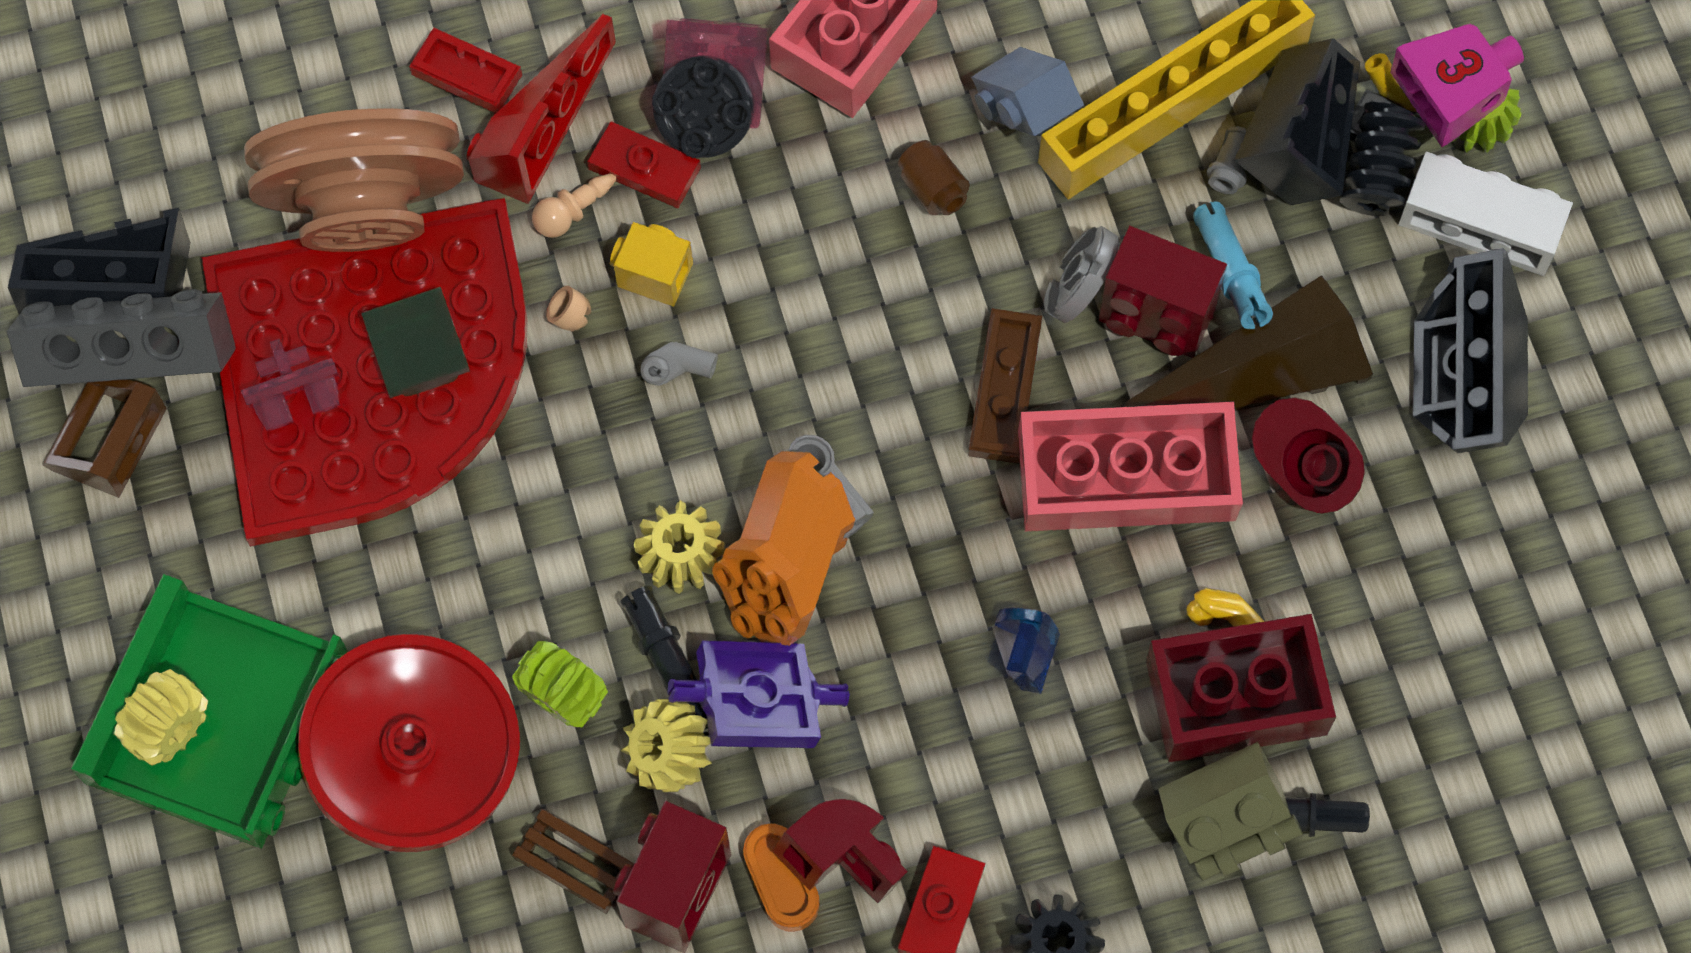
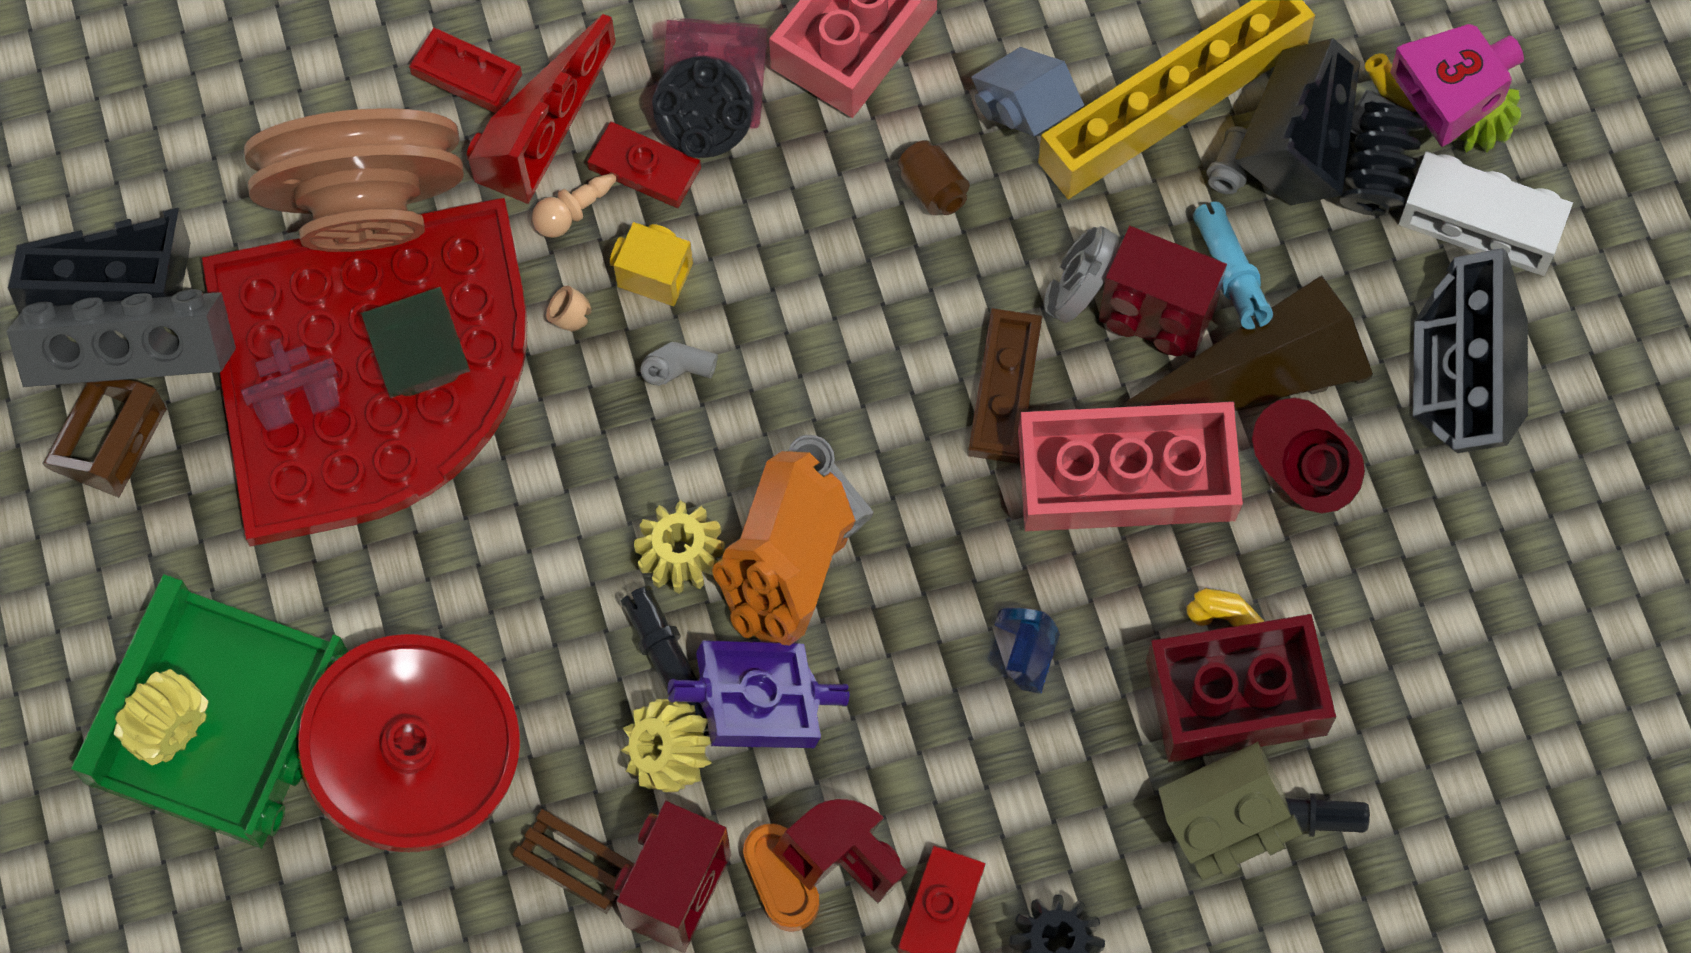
(560, 684): lime gear -> none

